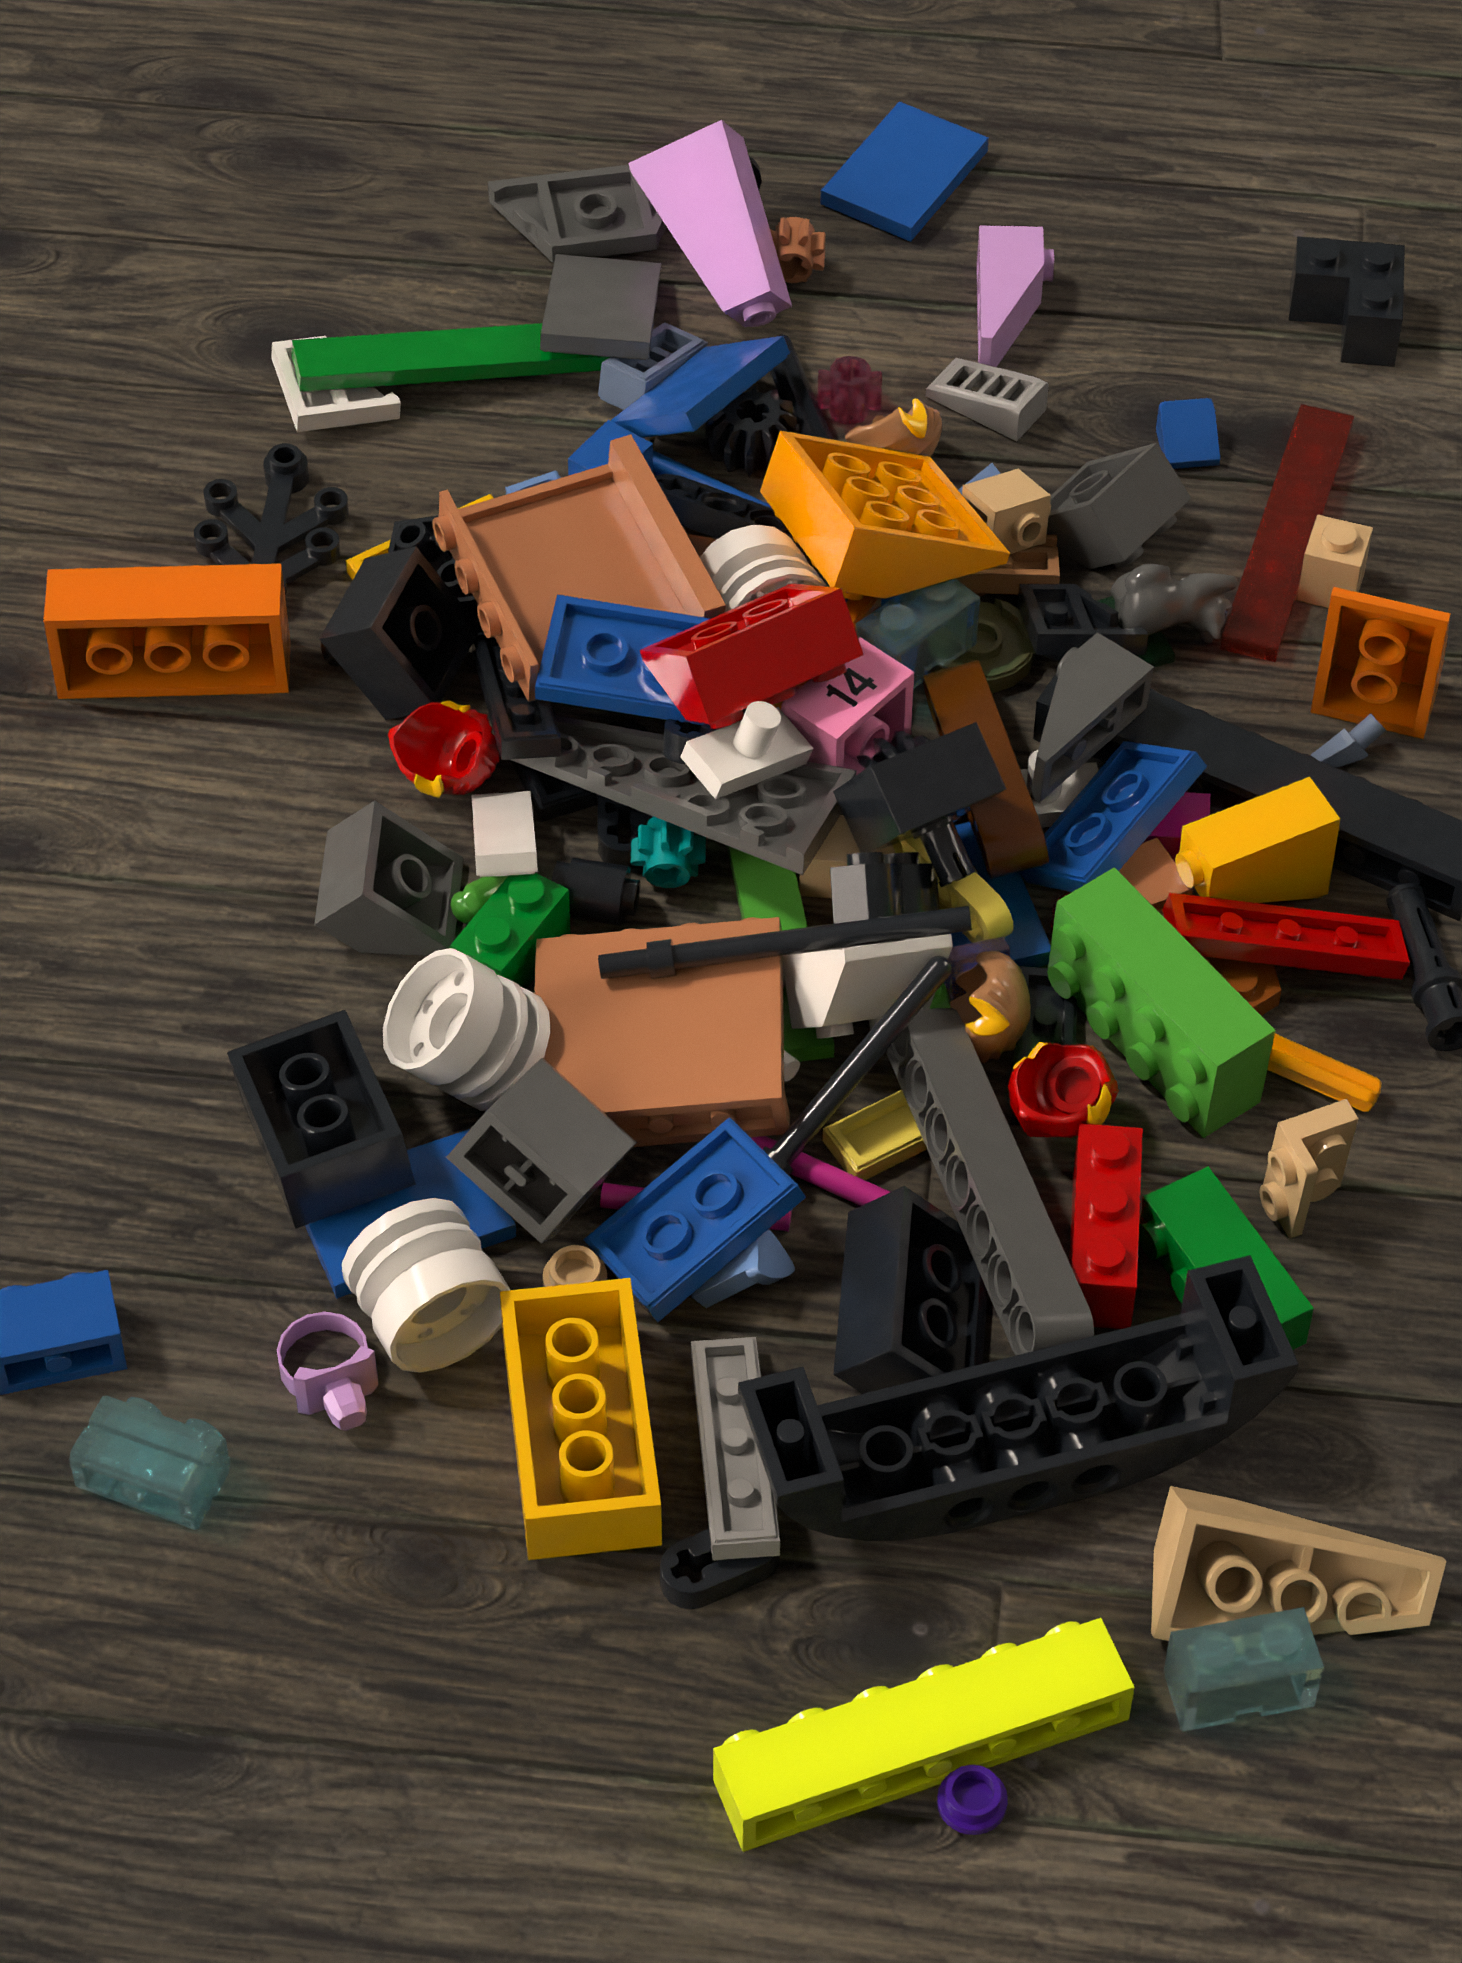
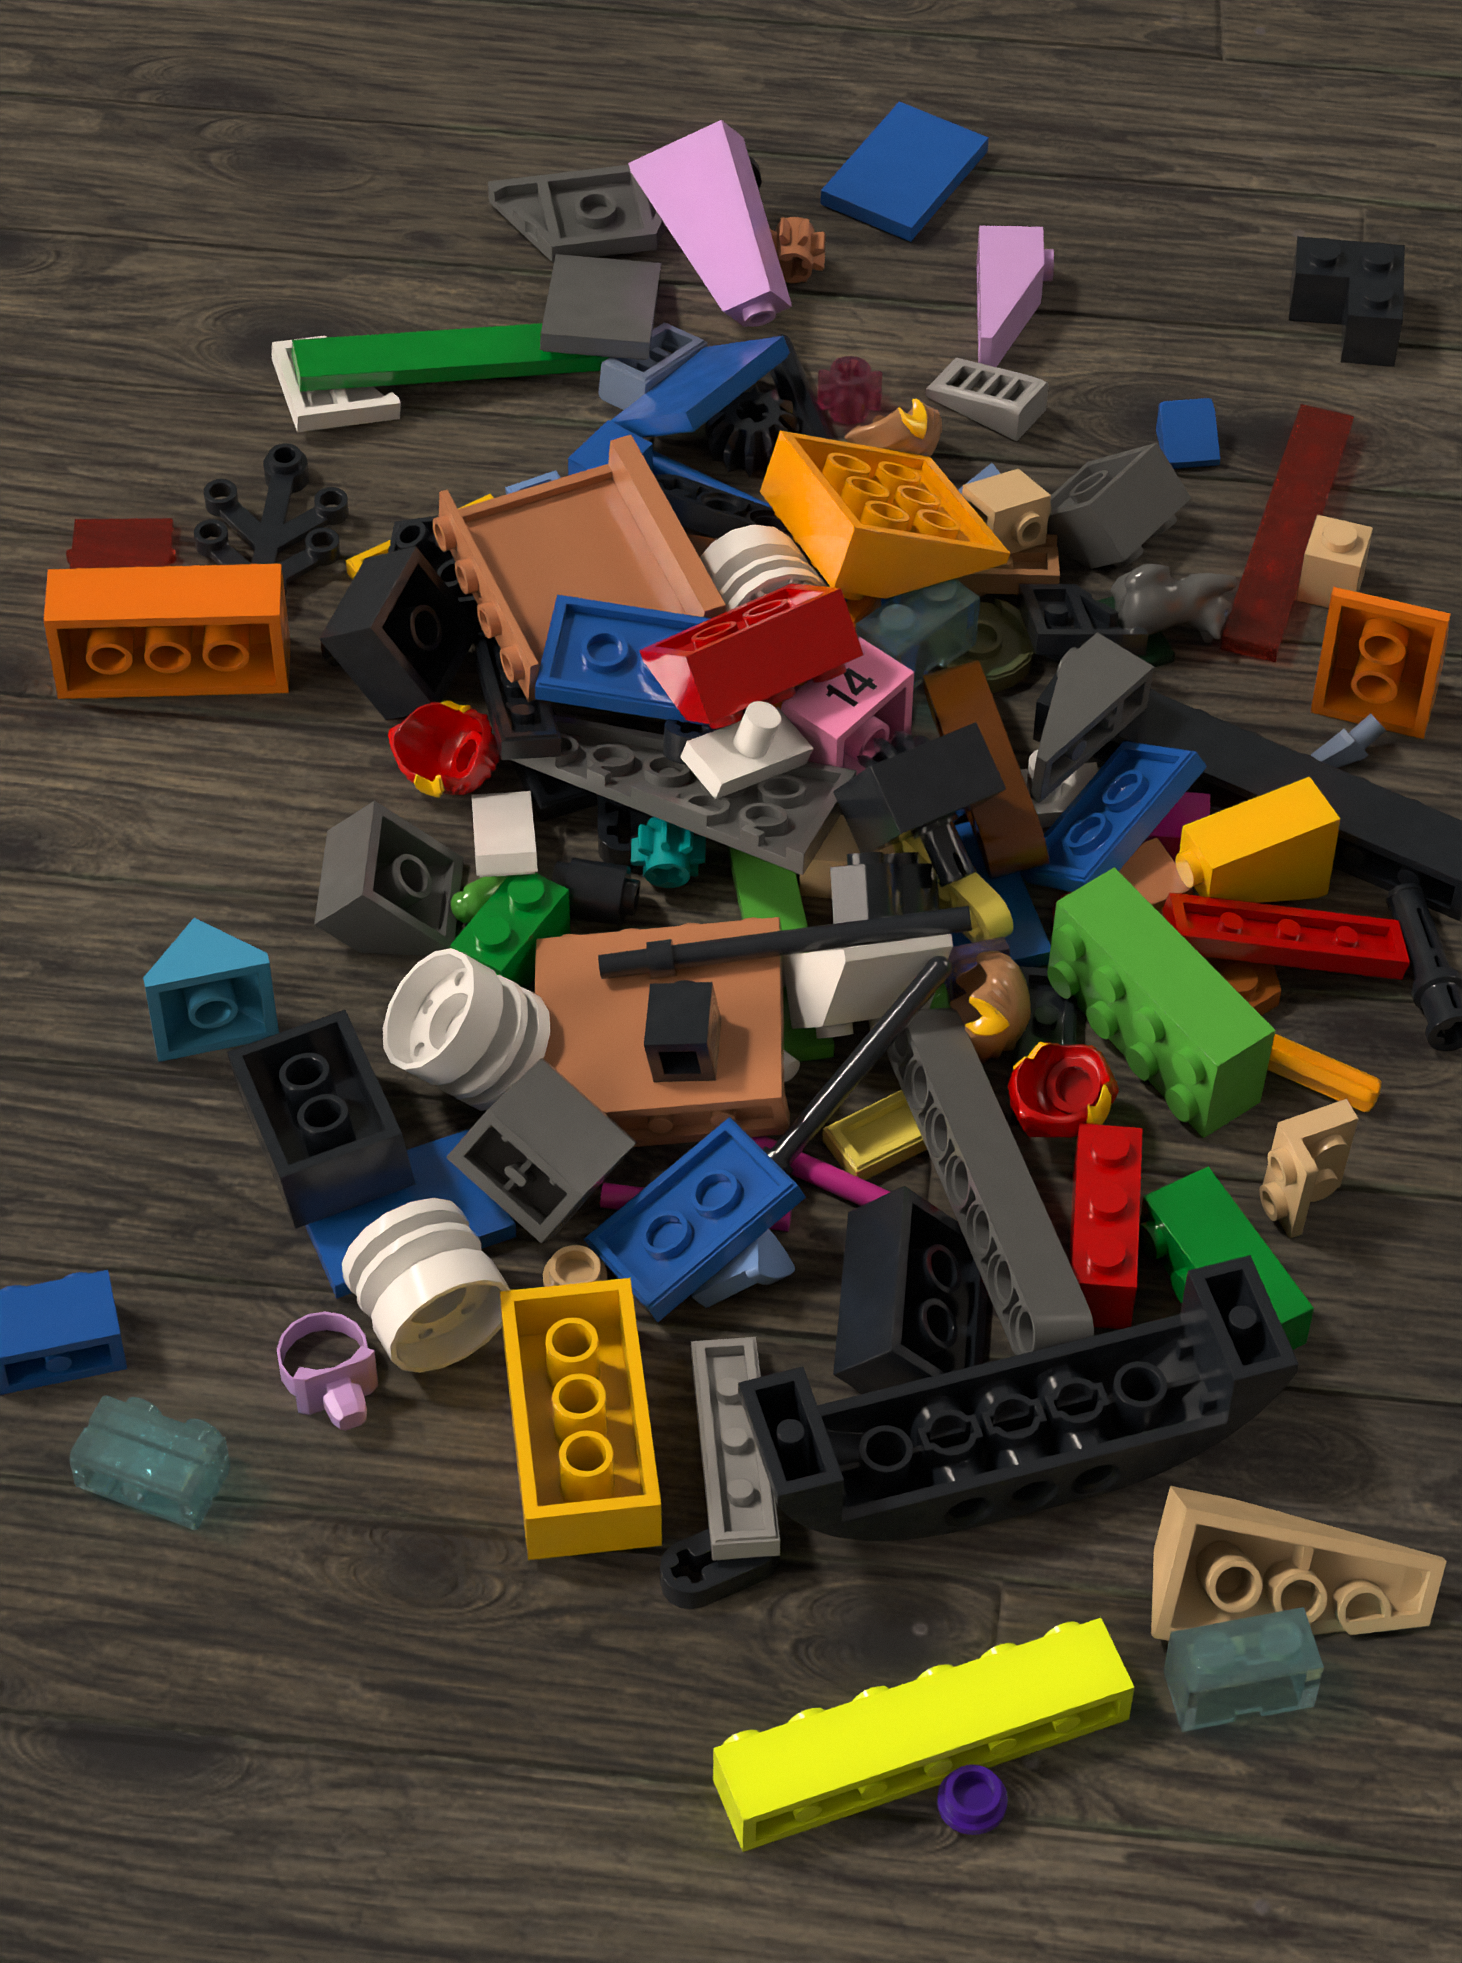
(122, 543): none -> clear red piece
(209, 994): none -> dark azure slope
(682, 1031): none -> black brick

